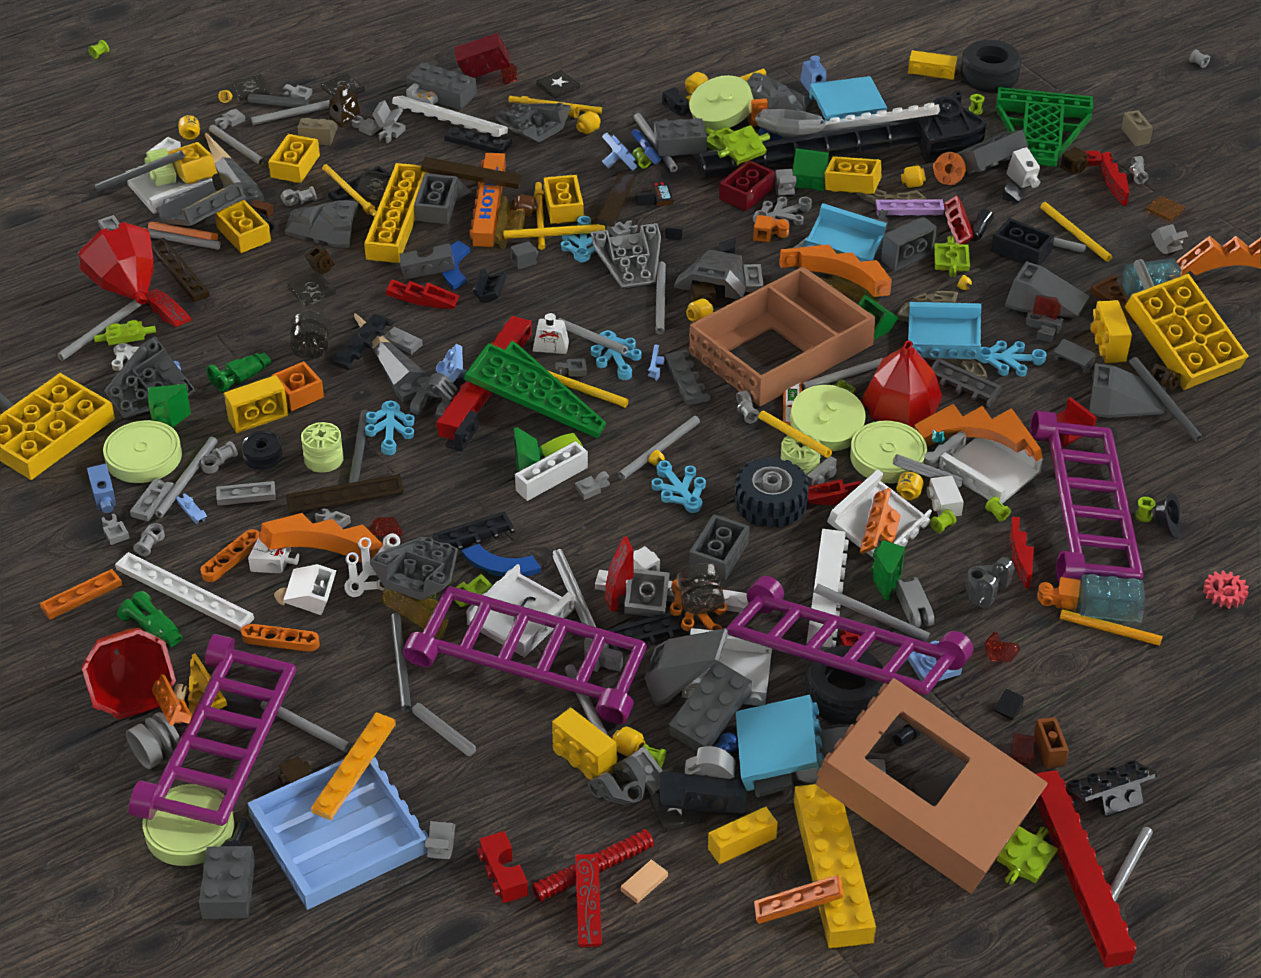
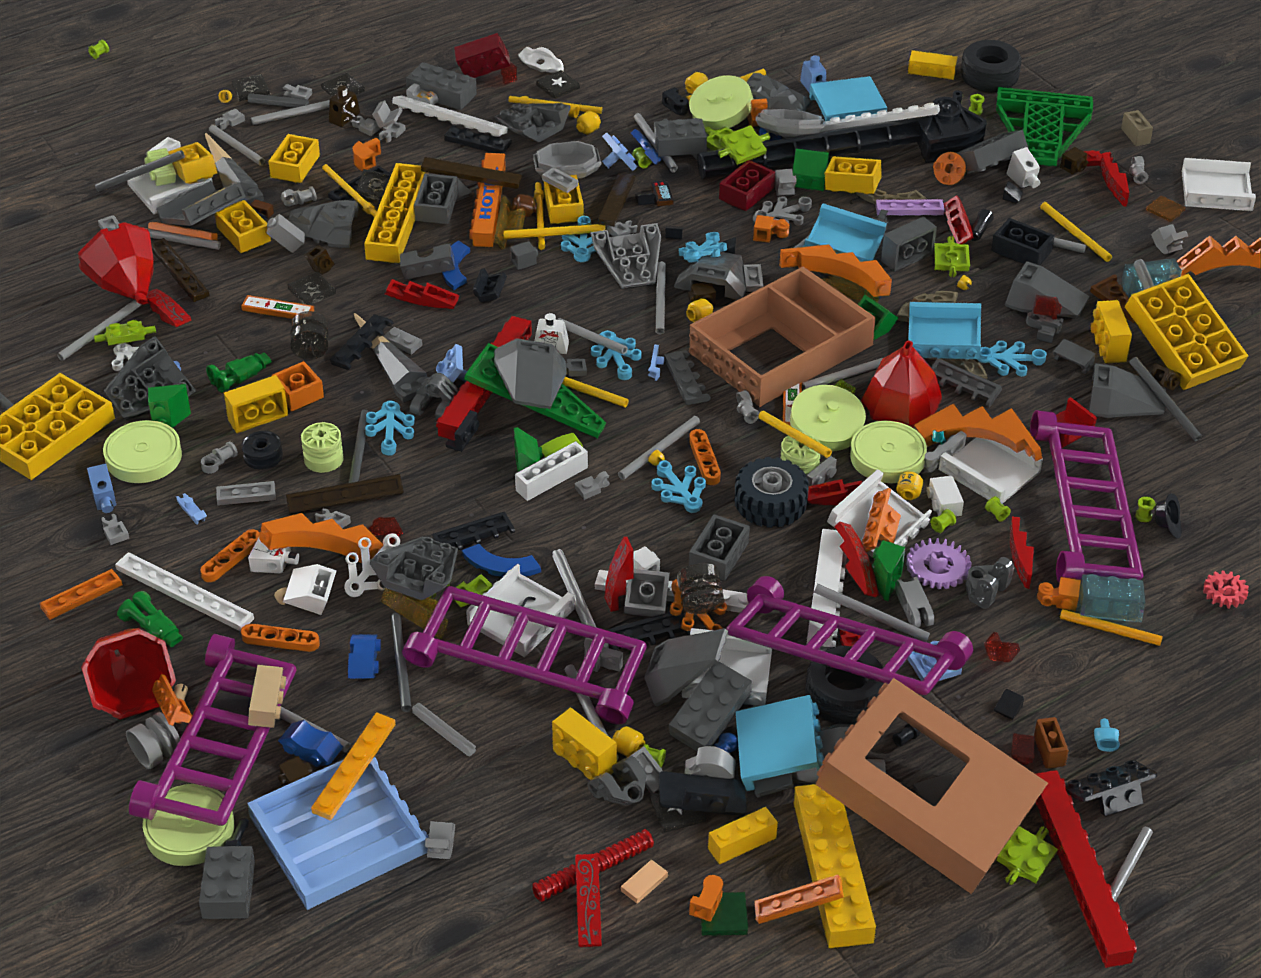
(148, 539): light grey connector -> none
(151, 499): light grey plate -> none
(185, 478): light grey piece -> none
(189, 127): yellow head -> none
(197, 684): yellow wing -> none
(266, 696): none -> tan brick
(274, 307): none -> tile
(285, 233): none -> light grey brick
(310, 743): none -> blue brick
(319, 129): dark tan slope -> none
(363, 656): none -> blue brick
(365, 154): none -> orange brick
(507, 881): red arch -> none
(530, 371): none -> dark grey wedge
(531, 56): none -> white piece
(560, 180): none -> light grey plate
(568, 157): none -> light grey rock
(693, 252): none -> medium azure plant
(707, 456): none -> orange beam
(709, 899): none -> orange leg
(729, 916): none -> dark green tile
(859, 563): none -> red slope
(913, 176): yellow head -> none
(923, 469): axle -> none
(937, 559): none -> lavender gear
(1106, 736): none -> medium azure piece
(1199, 58): light grey bush -> none
(1217, 184): none -> white panel

